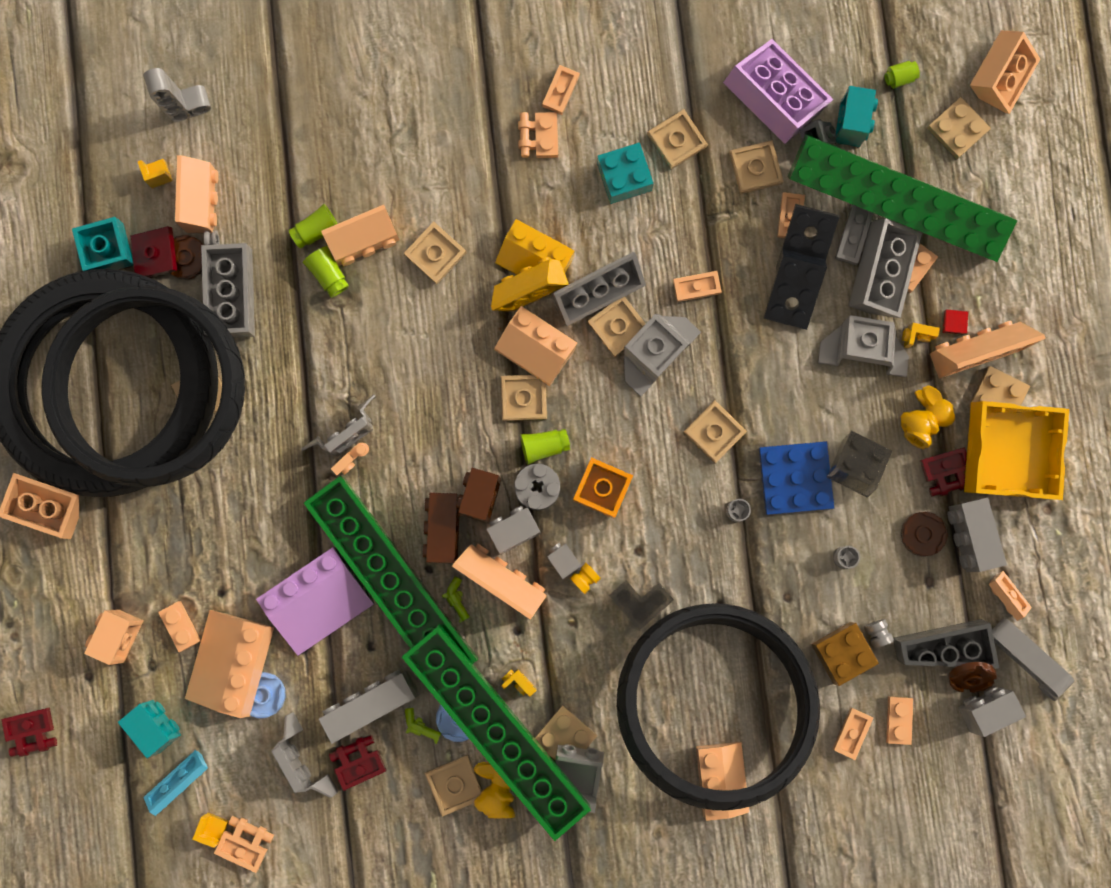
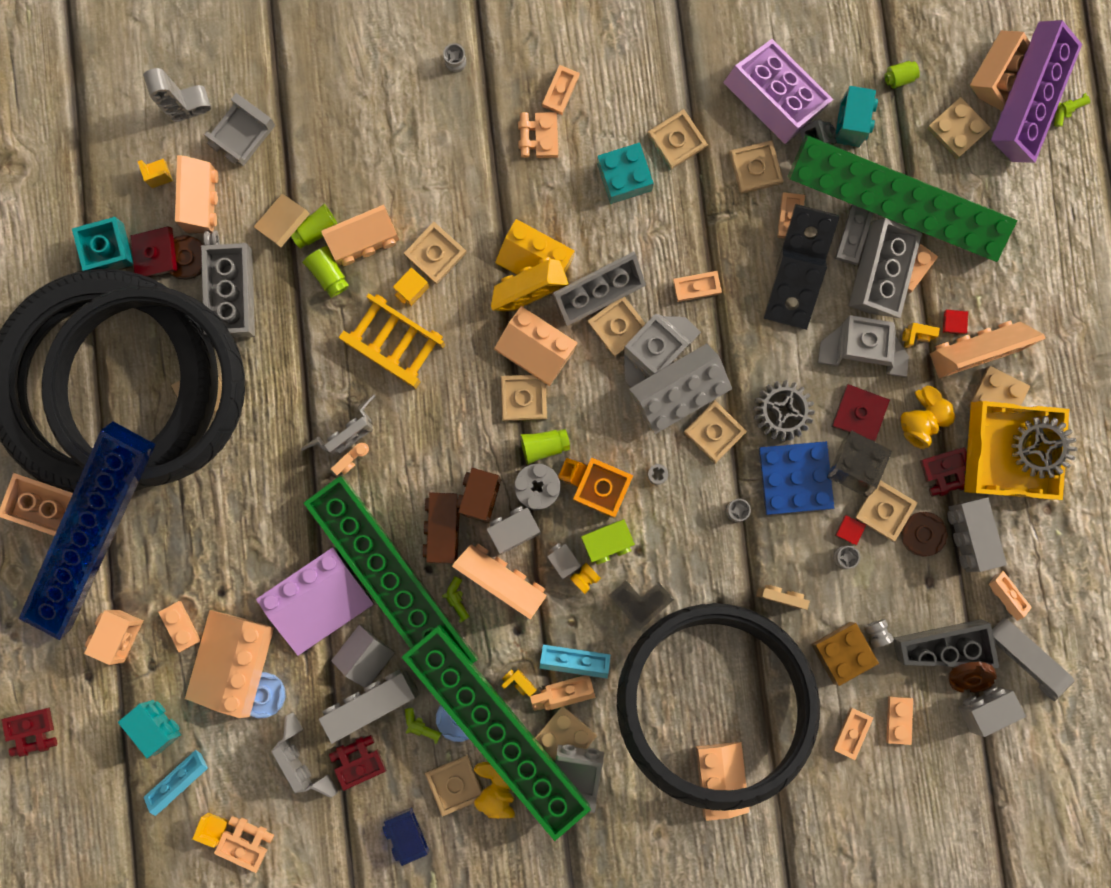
(86, 529): none -> clear blue brick
(240, 131): none -> light grey panel
(281, 220): none -> tan tile
(362, 657): none -> light grey slope
(373, 350): none -> yellow fence
(405, 836): none -> clear blue brick
(410, 287): none -> yellow brick
(452, 53): none -> light grey wheel
(563, 693): none -> light nougat hinge
(572, 472): none -> light orange brick
(575, 661): none -> medium azure plate
(607, 541): none -> lime brick
(650, 473): none -> light grey bush
(681, 388): none -> light grey brick
(775, 406): none -> light grey gear
(790, 599): none -> tan plate
(850, 530): none -> red tile
(860, 412): none -> dark red plate
(886, 511): none -> tan plate
(1036, 91): none -> medium lavender brick
(1041, 437): none -> light grey gear
(1068, 107): none -> lime piece

